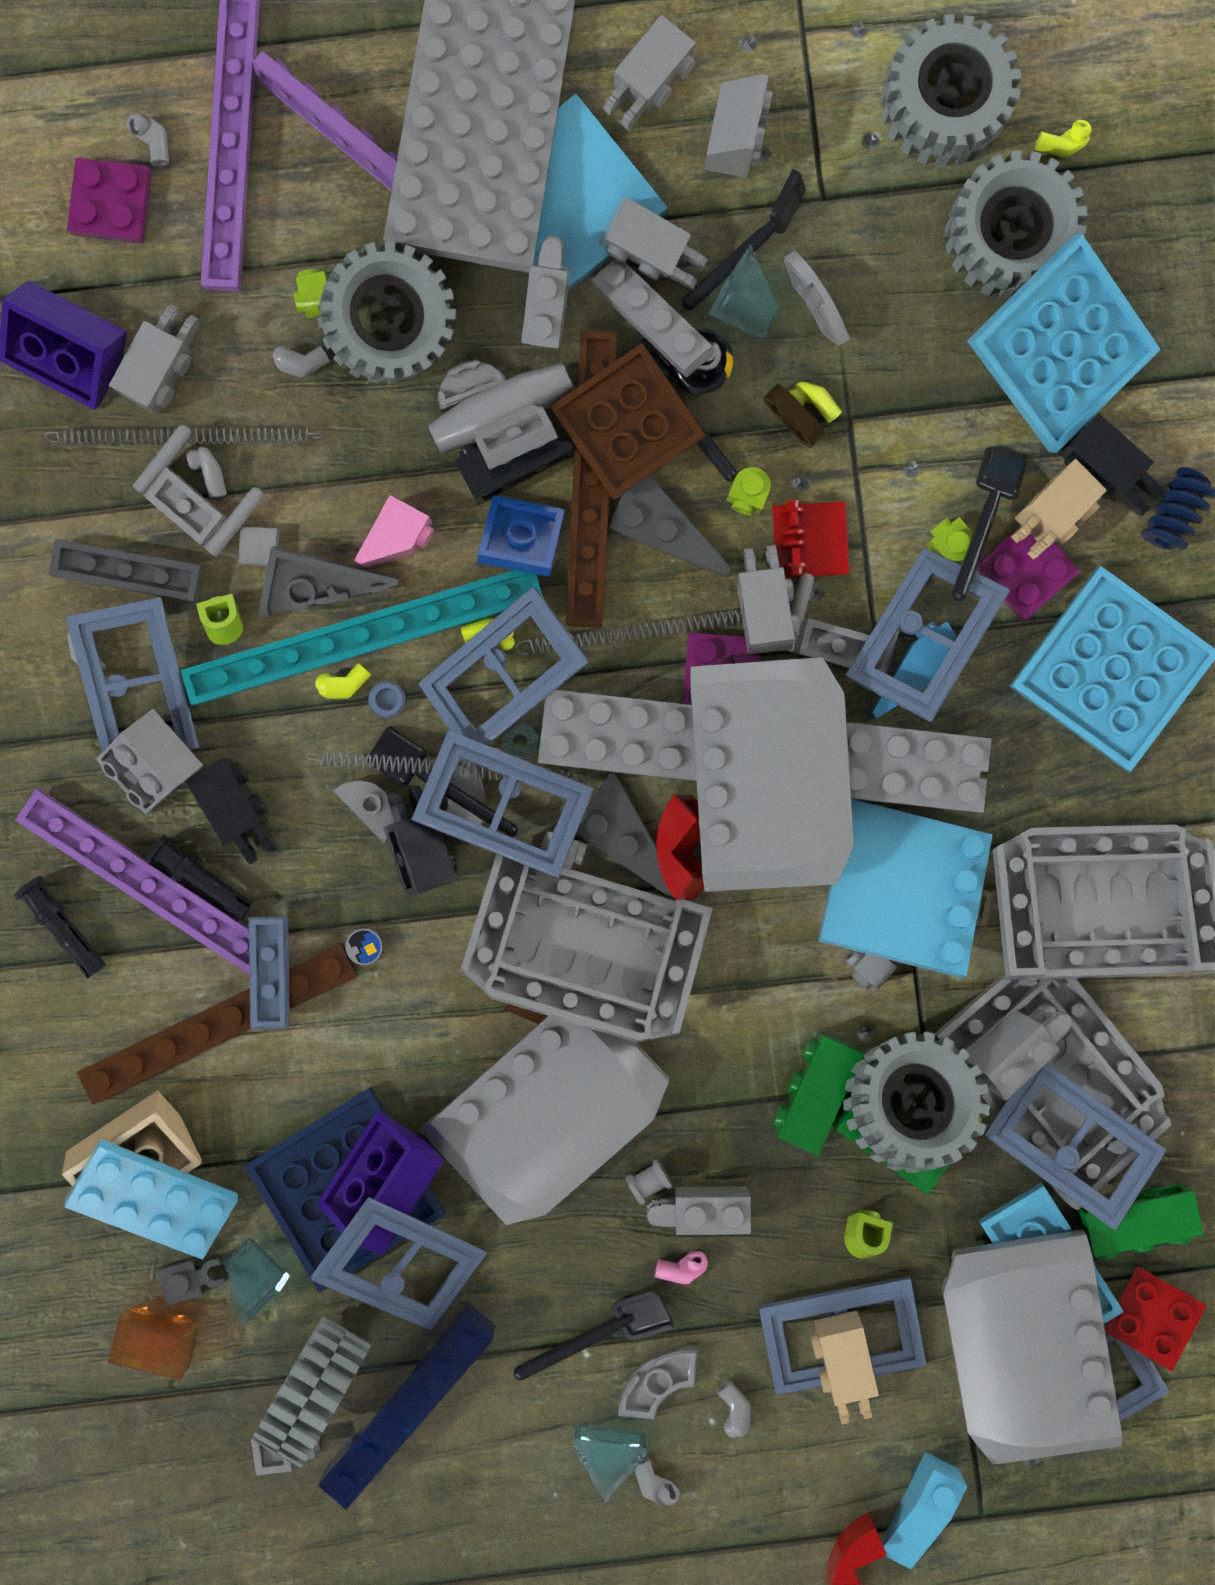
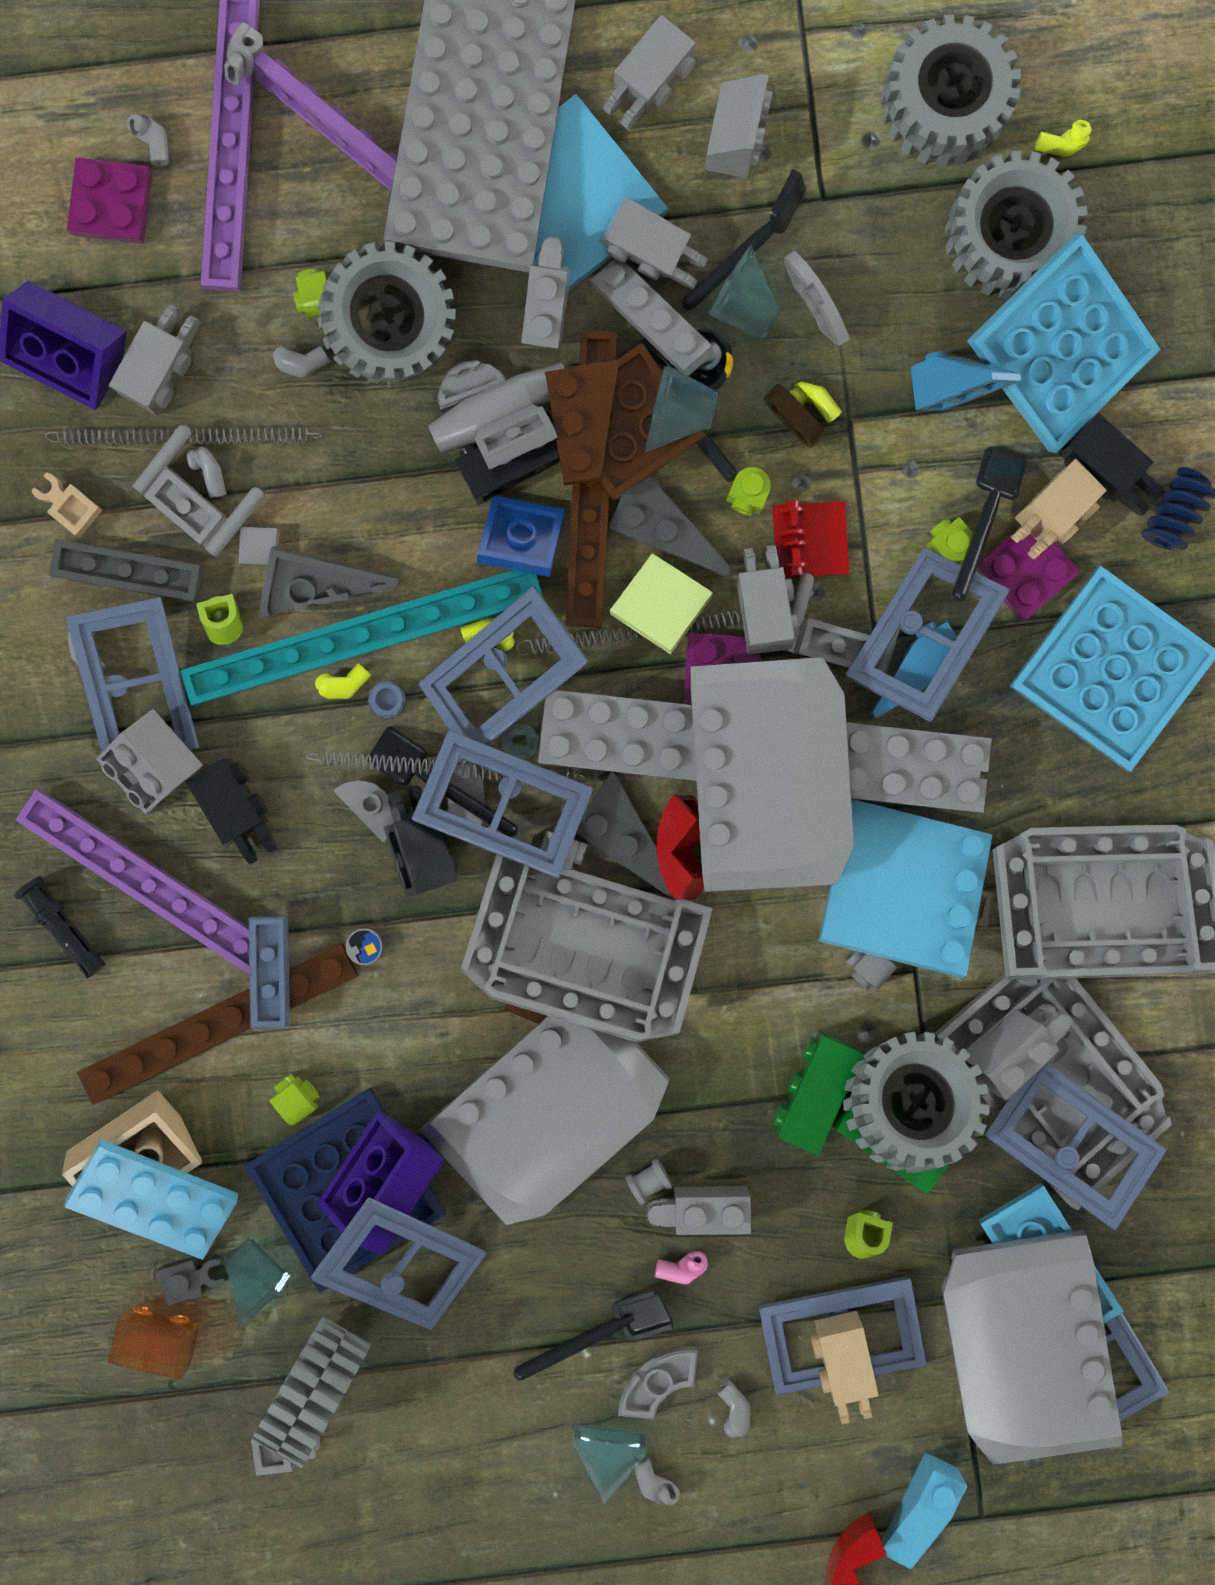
(70, 506): none -> tan plate
(185, 868): black pin -> none
(241, 52): none -> light grey piece
(294, 1099): none -> lime plate
(395, 534): bright pink slope -> none
(414, 1400): clear blue arch -> none
(581, 417): none -> reddish brown wing
(661, 603): none -> yellowish green tile
(680, 408): none -> clear light blue slope
(949, 381): none -> dark azure slope
(1153, 1219): green brick -> none
(1155, 1318): red hinge -> none

